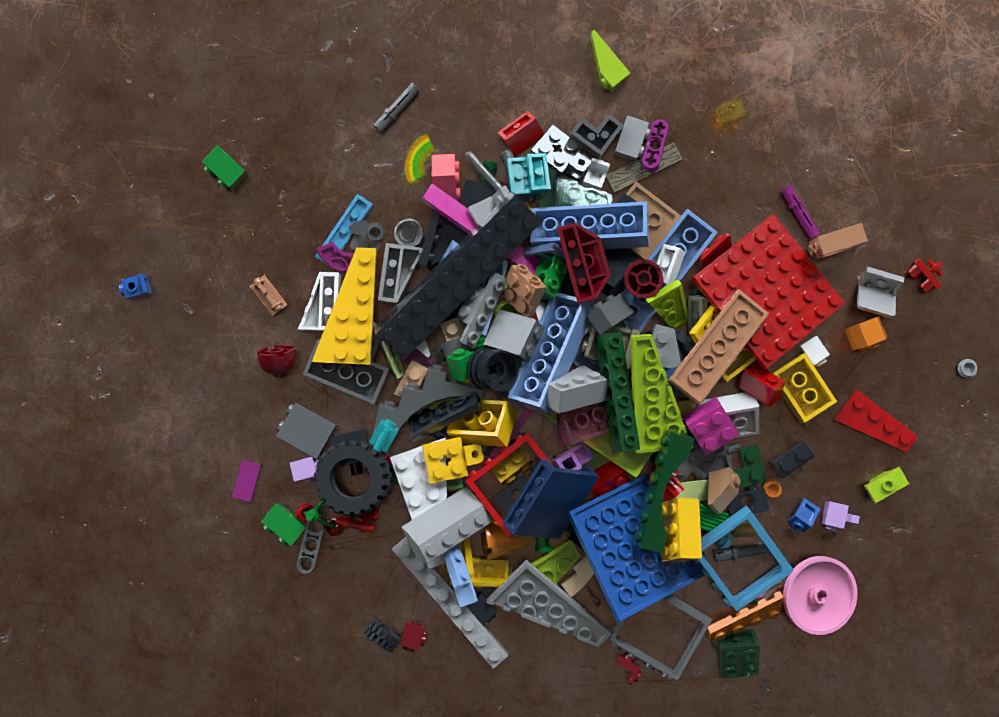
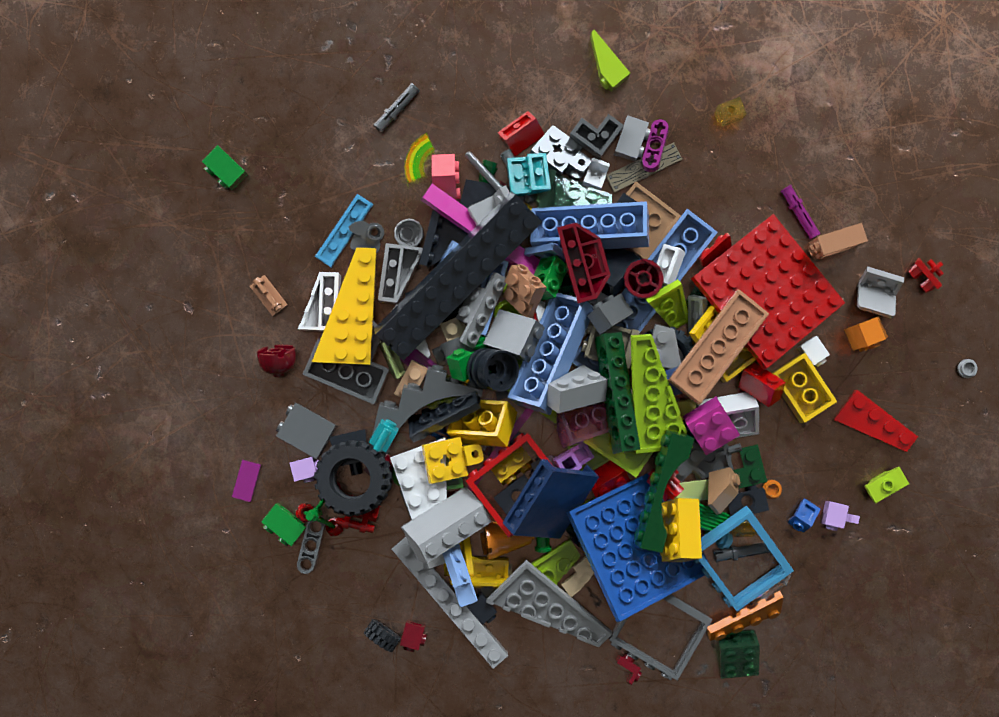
(141, 288): blue brick -> none
(335, 257): magenta tile -> none
(791, 459): black brick -> none
(820, 595): bright pink dish -> none

